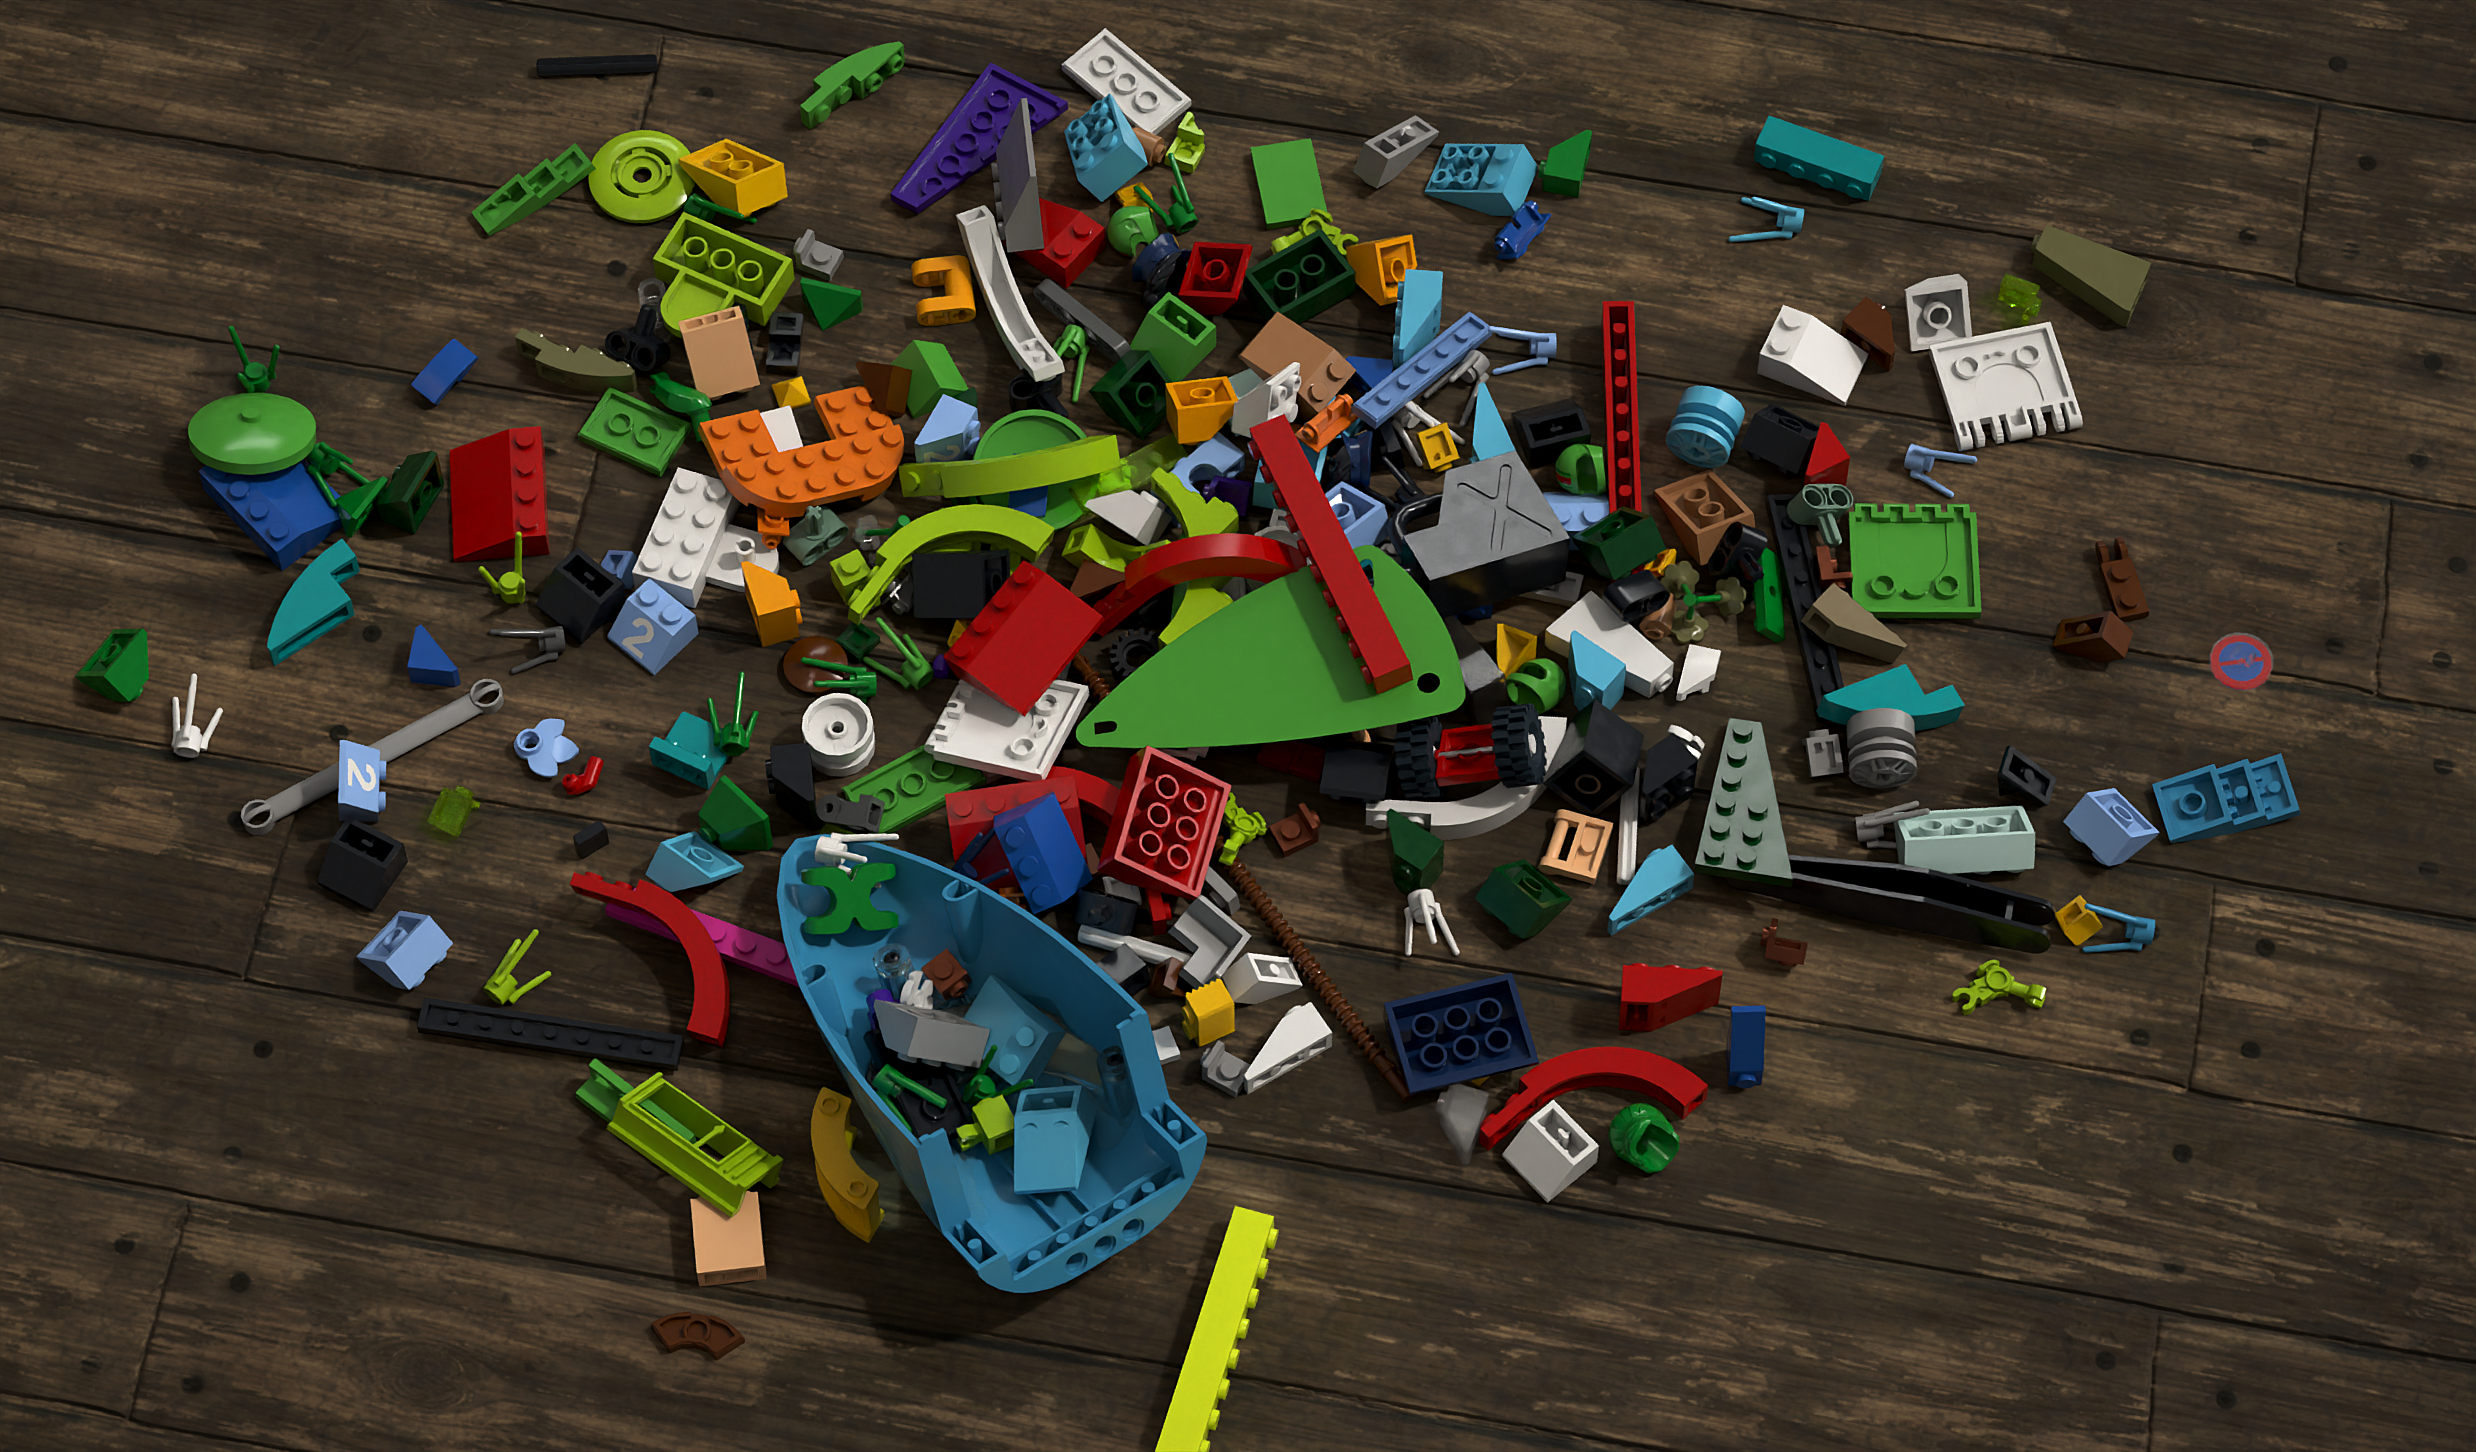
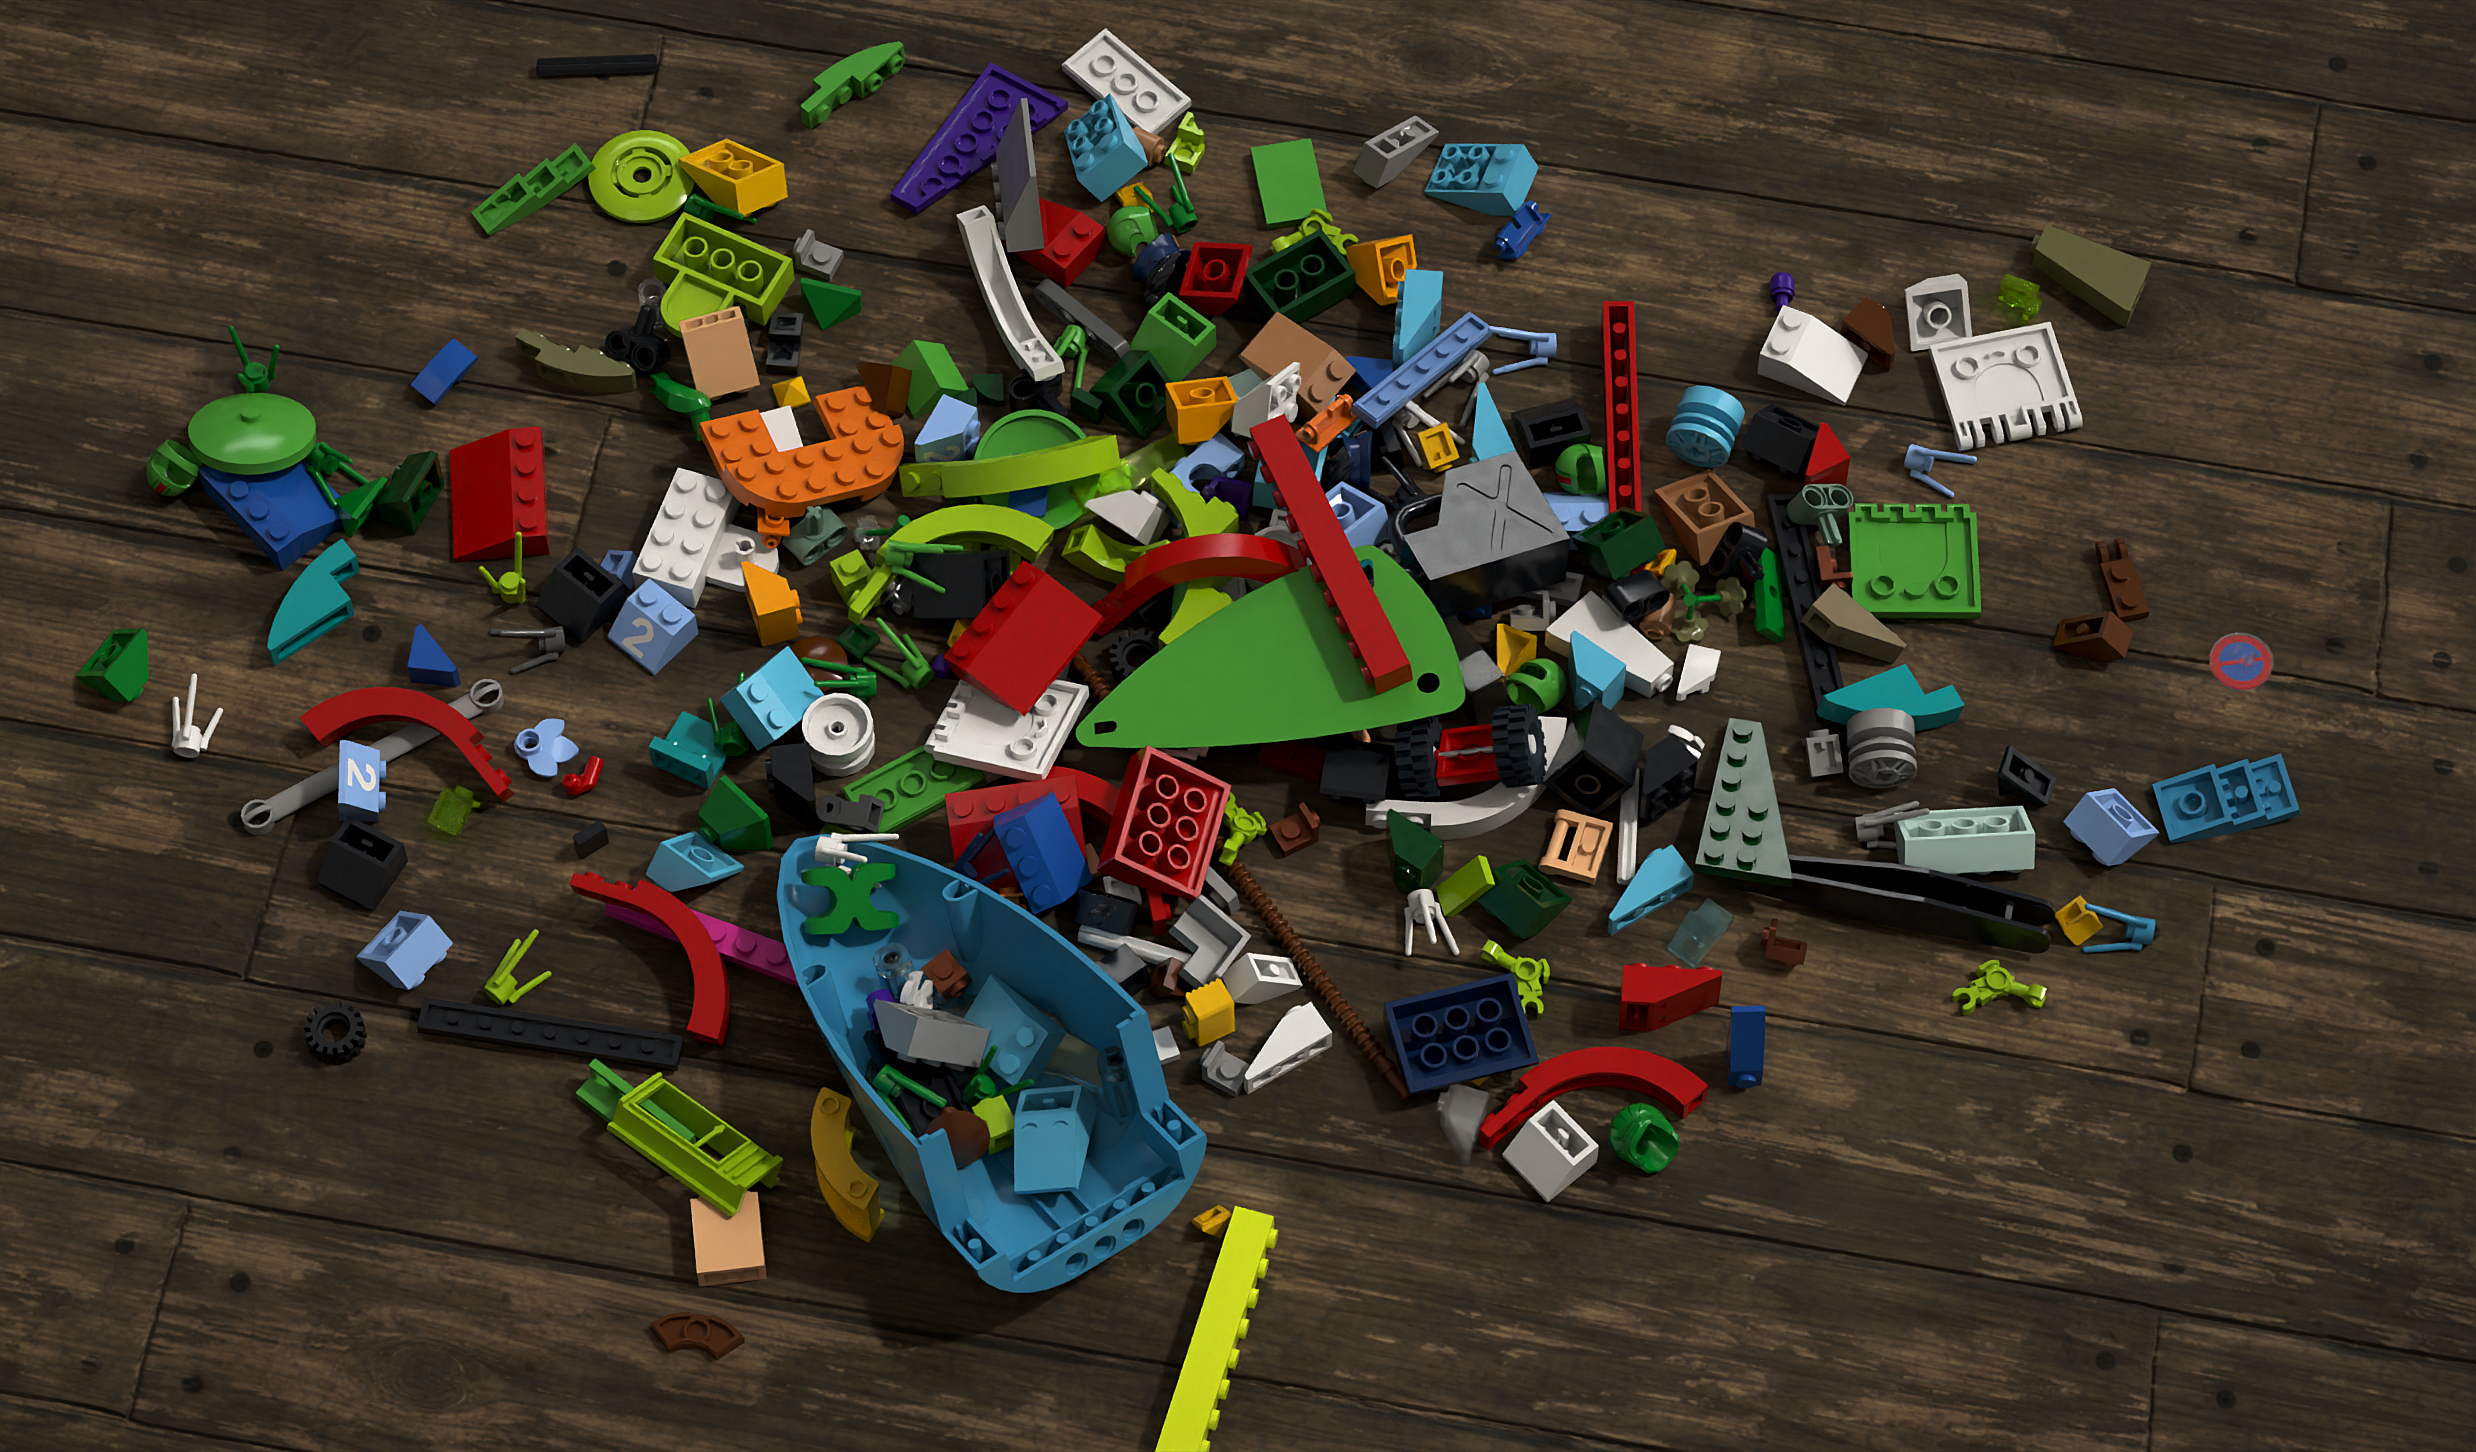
(172, 468): none -> bright green helmet
(332, 1015): none -> black tyre
(383, 704): none -> red arch
(634, 431): bright green tile -> none
(772, 698): none -> medium azure slope
(901, 554): none -> bright green plant
(955, 275): light orange connector -> none
(966, 1134): none -> reddish brown dish
(990, 387): none -> dark green tile
(1087, 406): none -> dark green tile
(1095, 582): reddish brown slope -> none
(1213, 1221): none -> yellow slope
(1465, 886): none -> lime tile
(1525, 973): none -> lime piece
(1532, 619): none -> light grey bracket
(1566, 165): green slope -> none
(1700, 932): none -> clear light blue slope
(1782, 289): none -> dark purple cylinder
(1788, 218): medium azure plant -> none
(1818, 158): teal brick -> none

